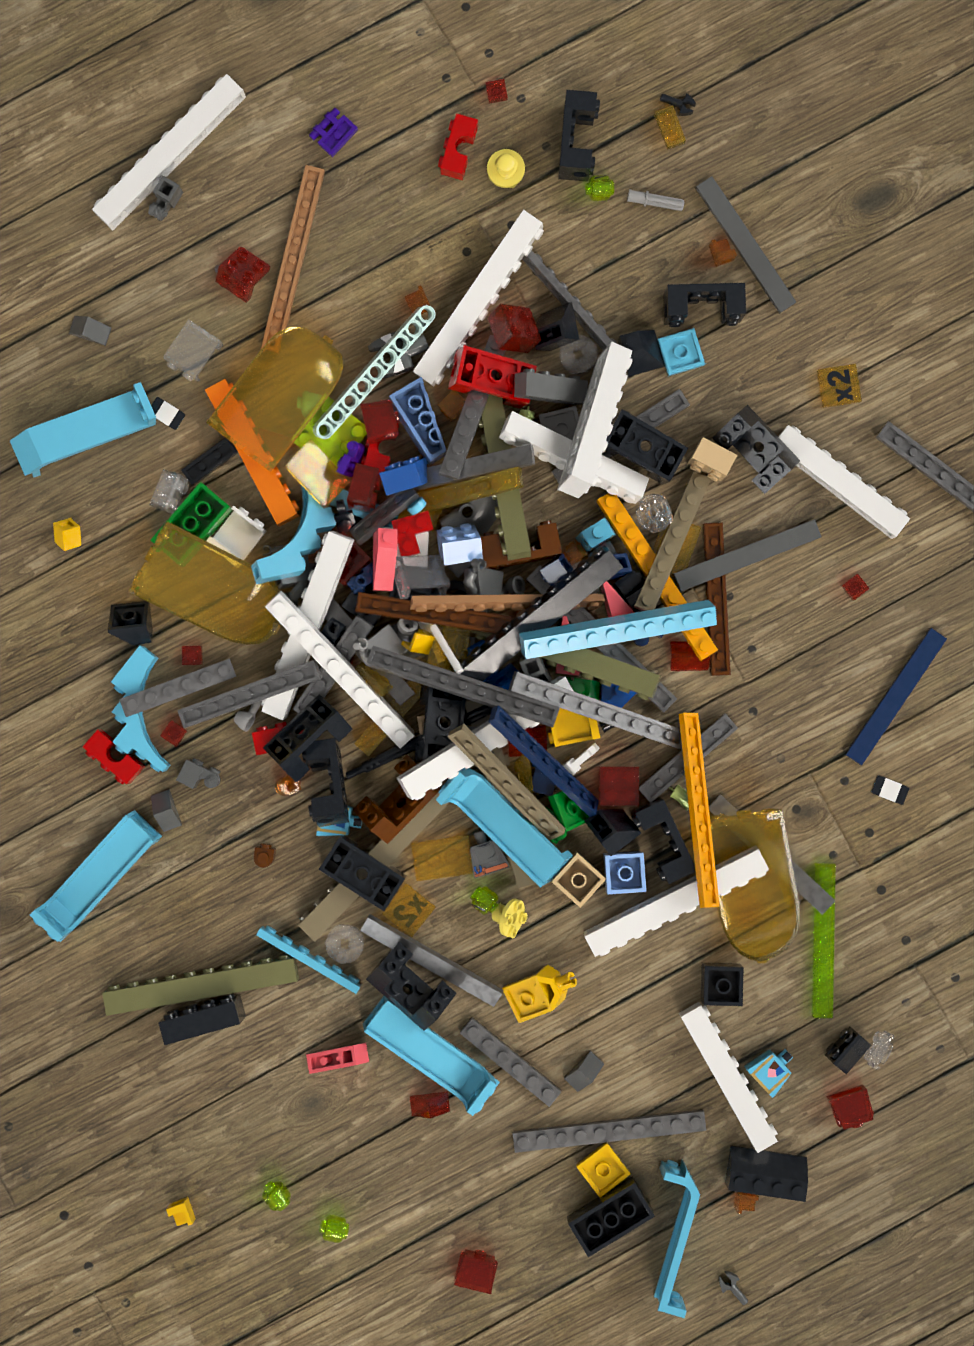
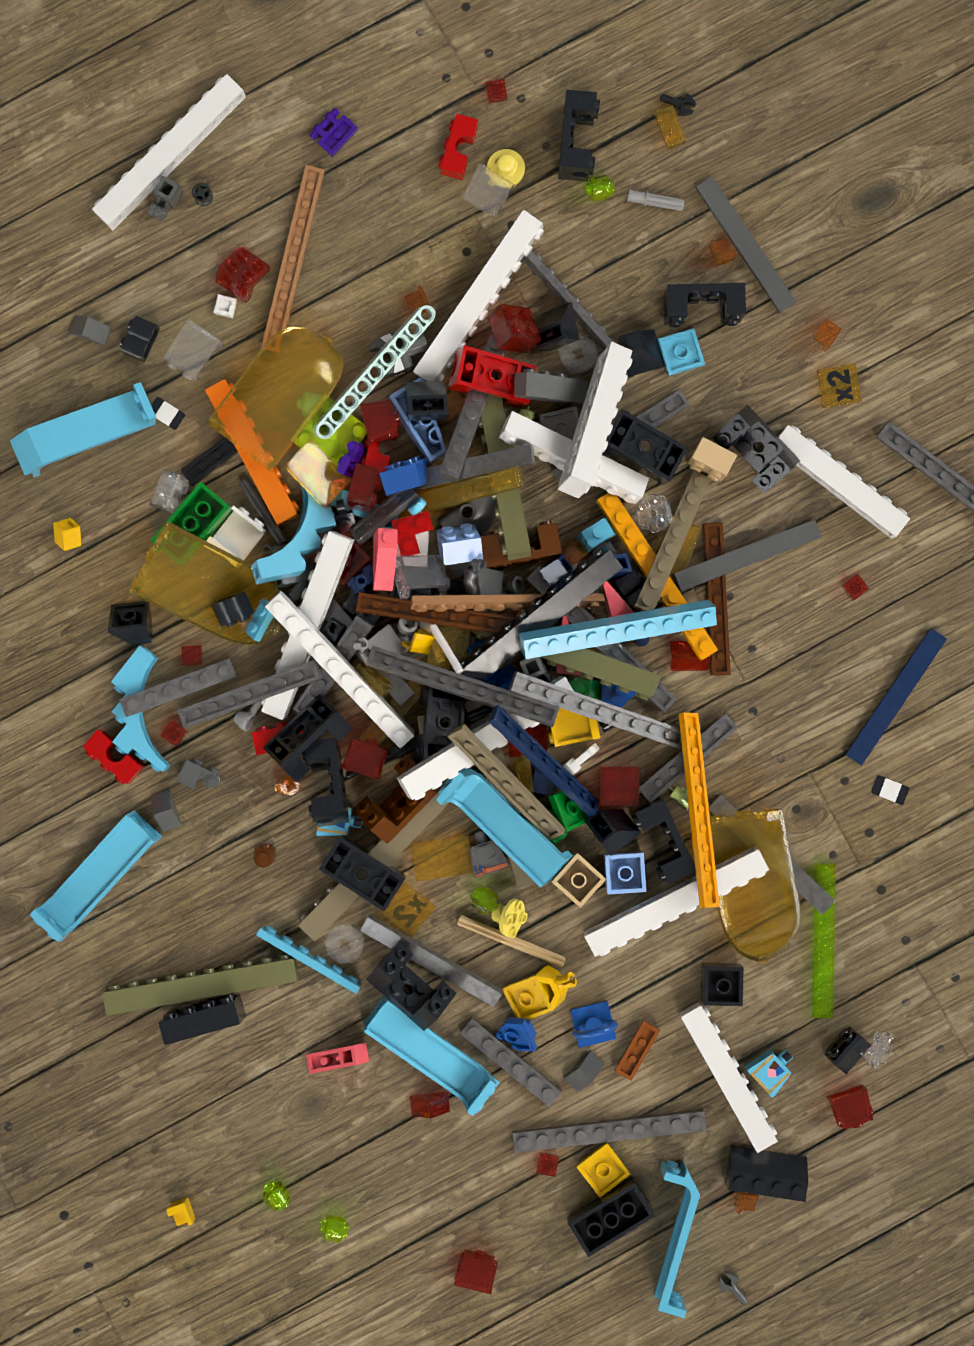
(139, 338): none -> black brick
(198, 191): none -> pearl dark grey wheel
(225, 306): none -> white tile
(232, 609): none -> black brick
(259, 622): none -> medium azure plate
(263, 512): none -> dark grey axle
(365, 758): none -> clear red torso
(426, 401): none -> black slope
(488, 190): none -> clear slope
(516, 943): none -> tan axle
(518, 1033): none -> blue plate
(547, 1164): none -> clear red plate
(593, 1024): none -> blue tile
(637, 1050): none -> dark orange plate
(827, 334): none -> clear orange panel

